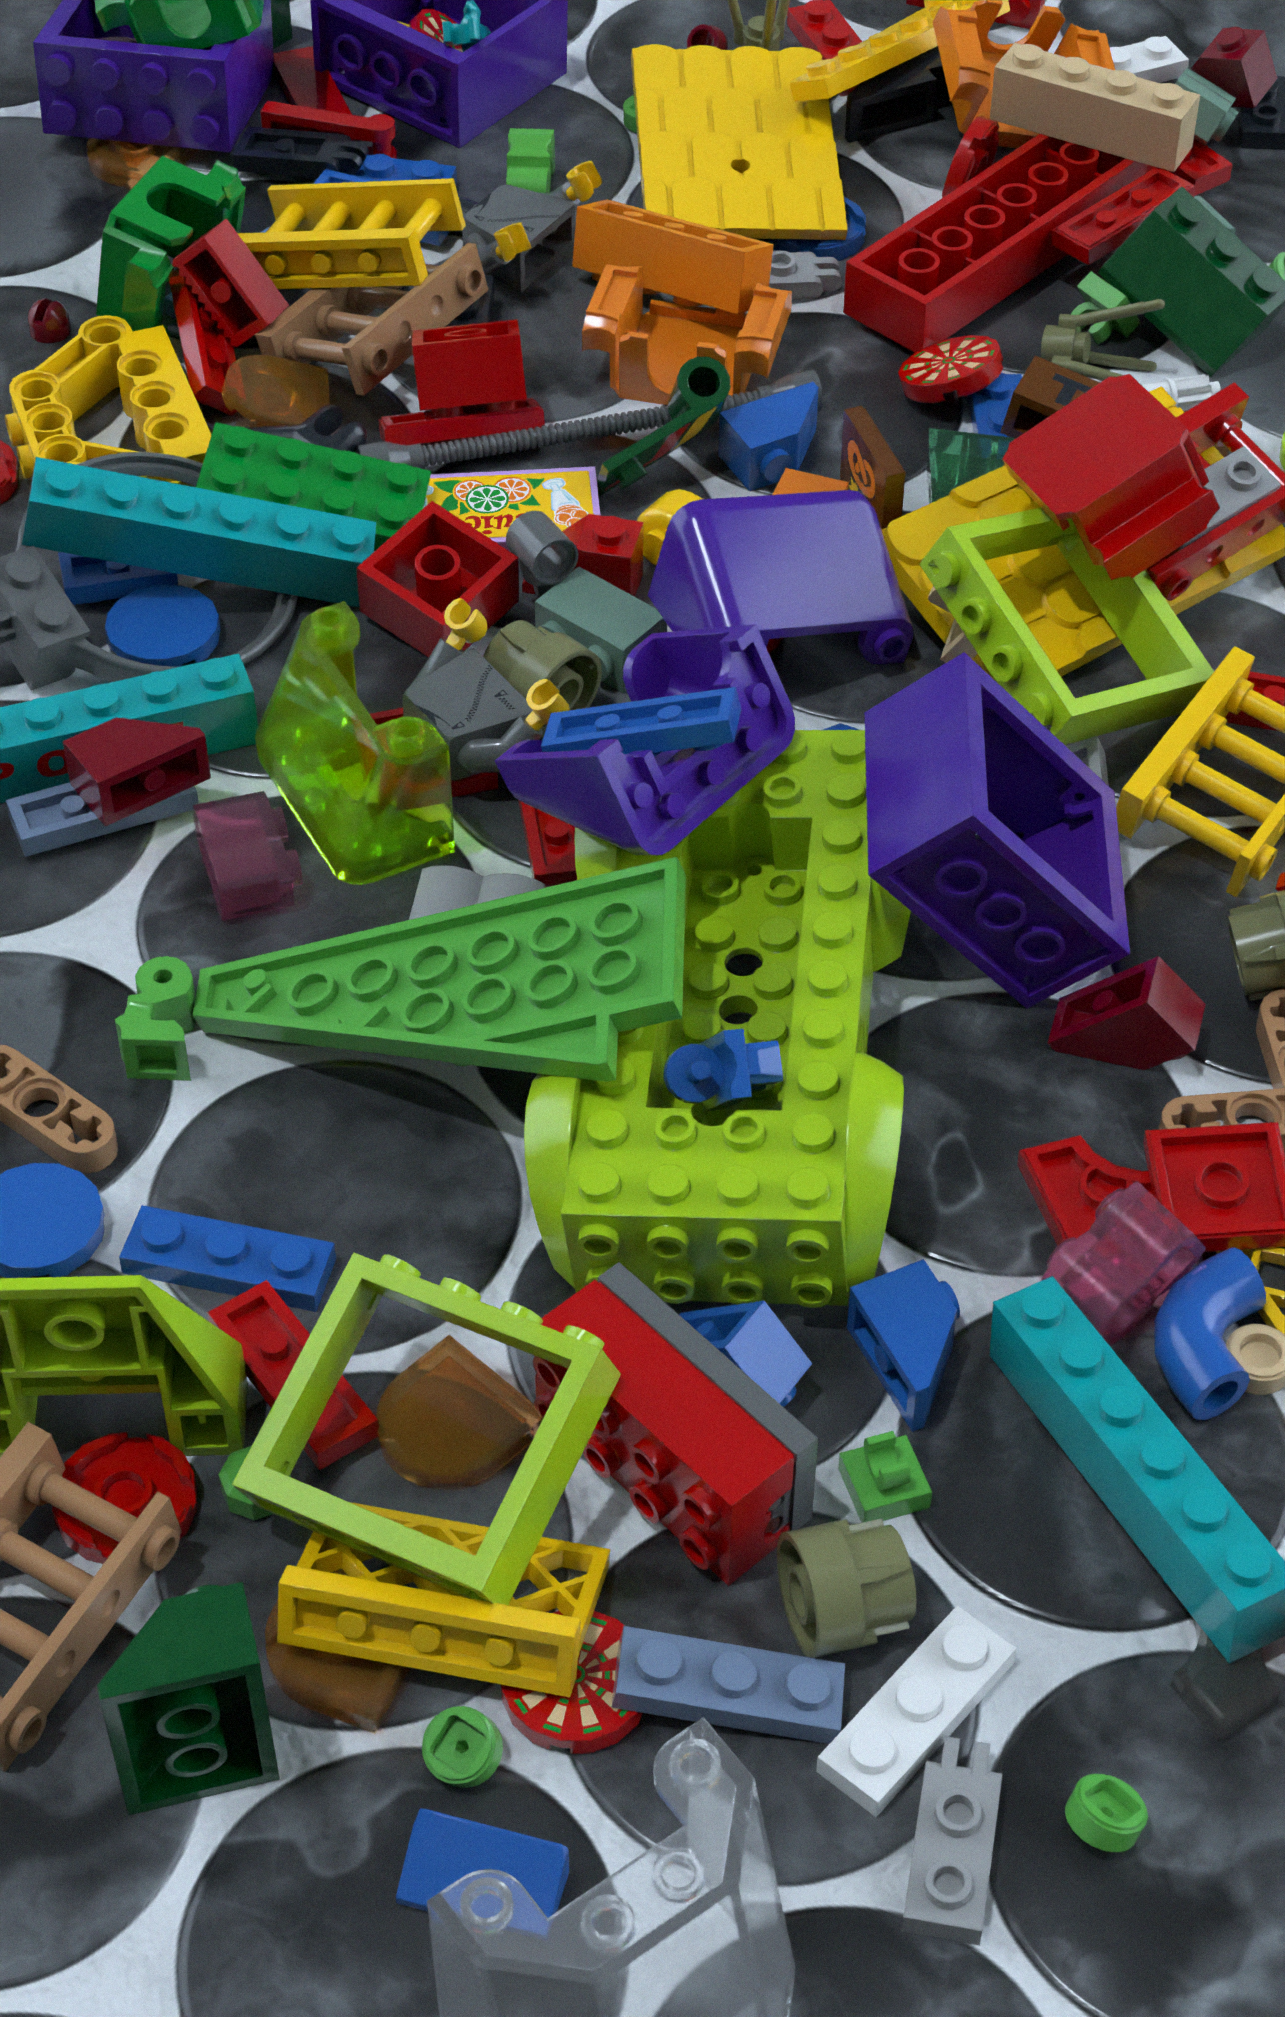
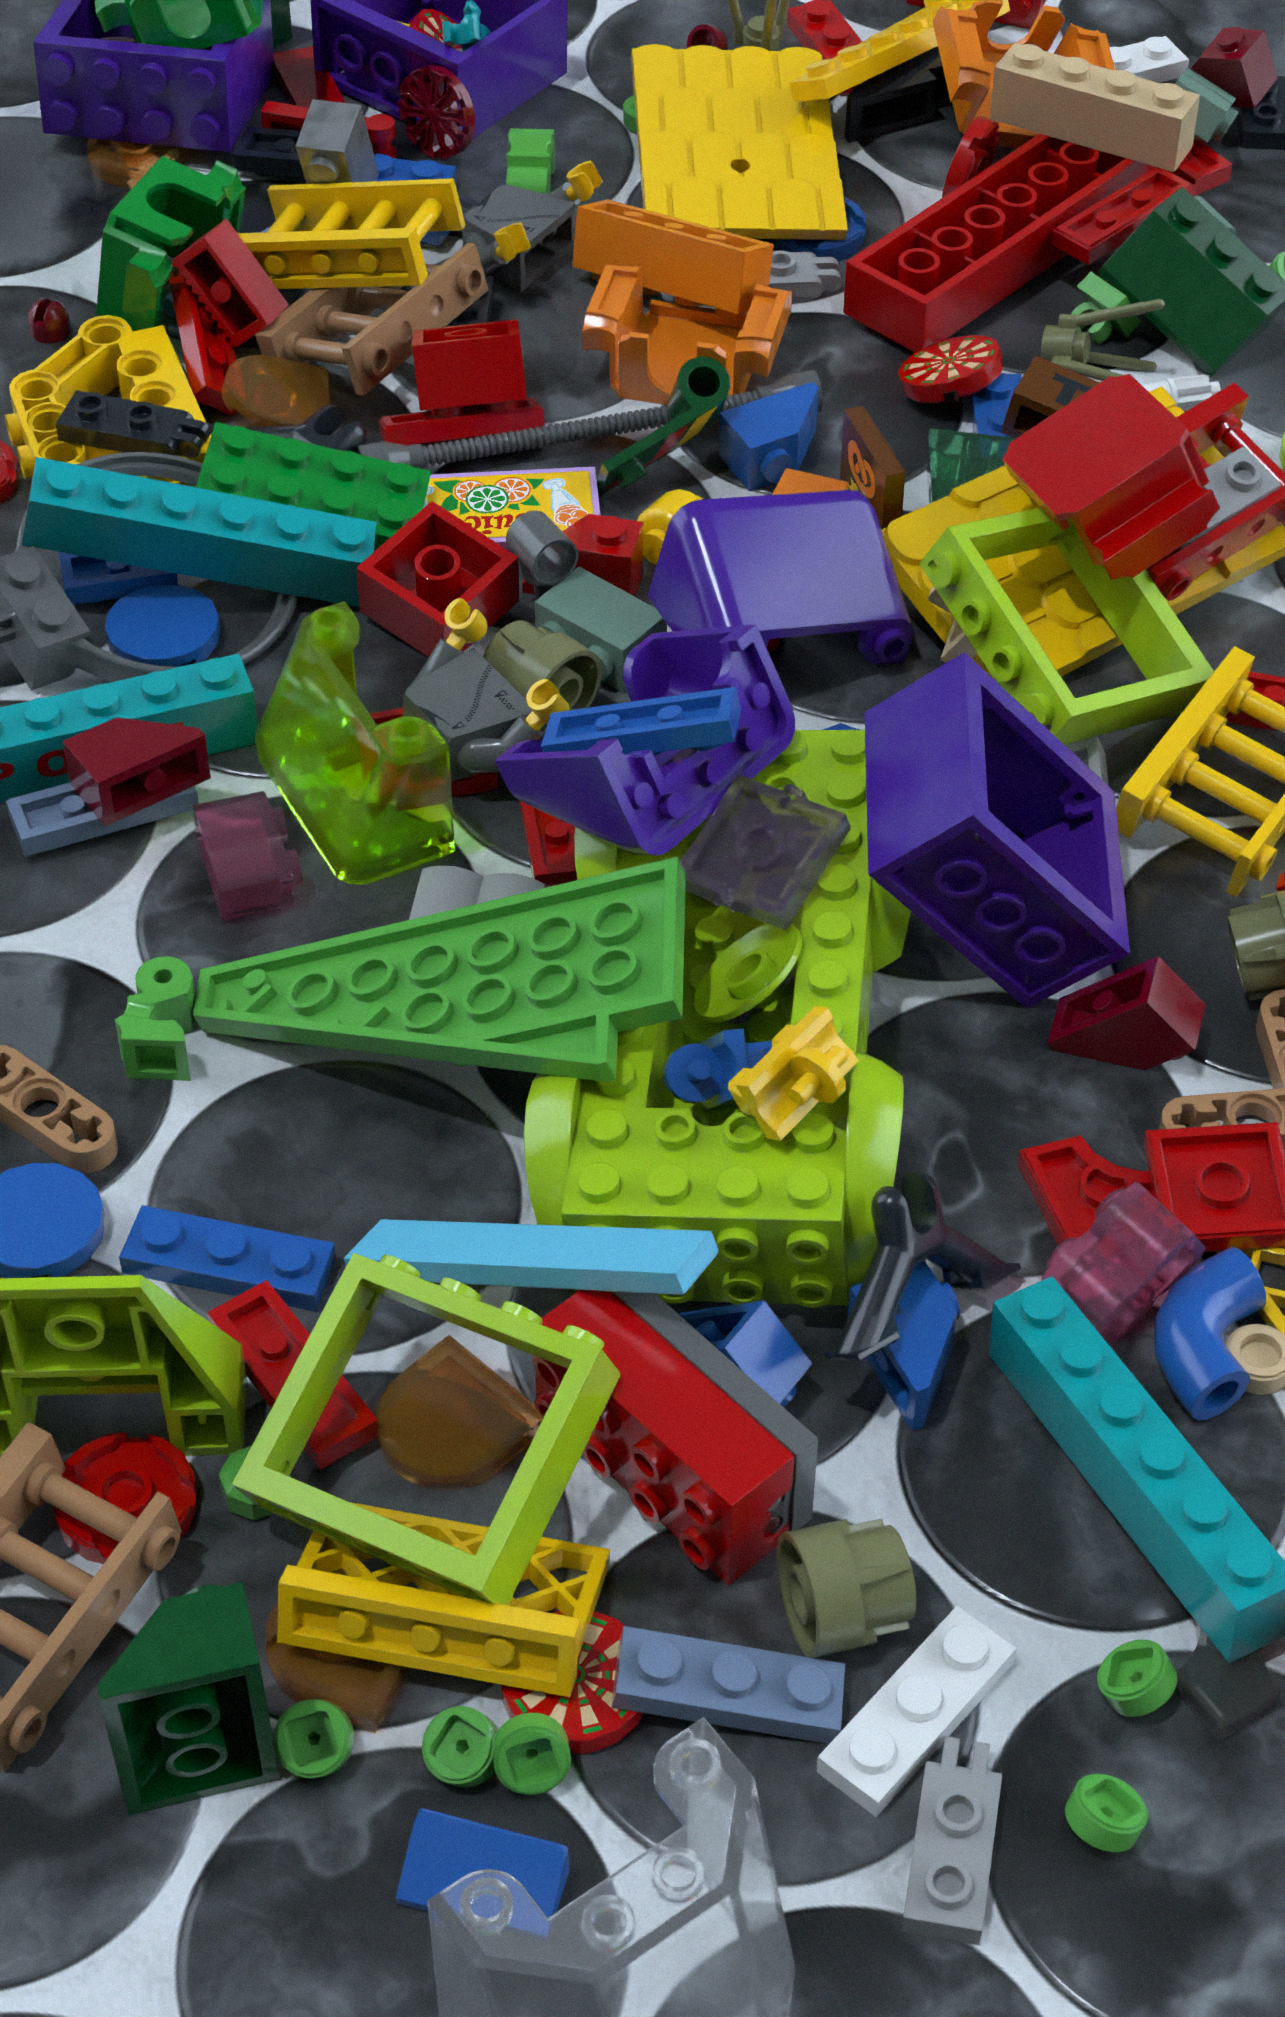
(130, 426): none -> black hinge
(313, 1738): none -> bright green tile
(336, 144): none -> flat silver brick
(437, 111): none -> dark red wheel
(531, 1754): none -> bright green tile
(545, 1254): none -> medium azure tile
(748, 973): none -> lime dish
(763, 850): none -> plate
(797, 1073): none -> yellow hips
(884, 1478): bright green tile -> none
(907, 1232): none -> black piece
(1137, 1678): none -> bright green tile

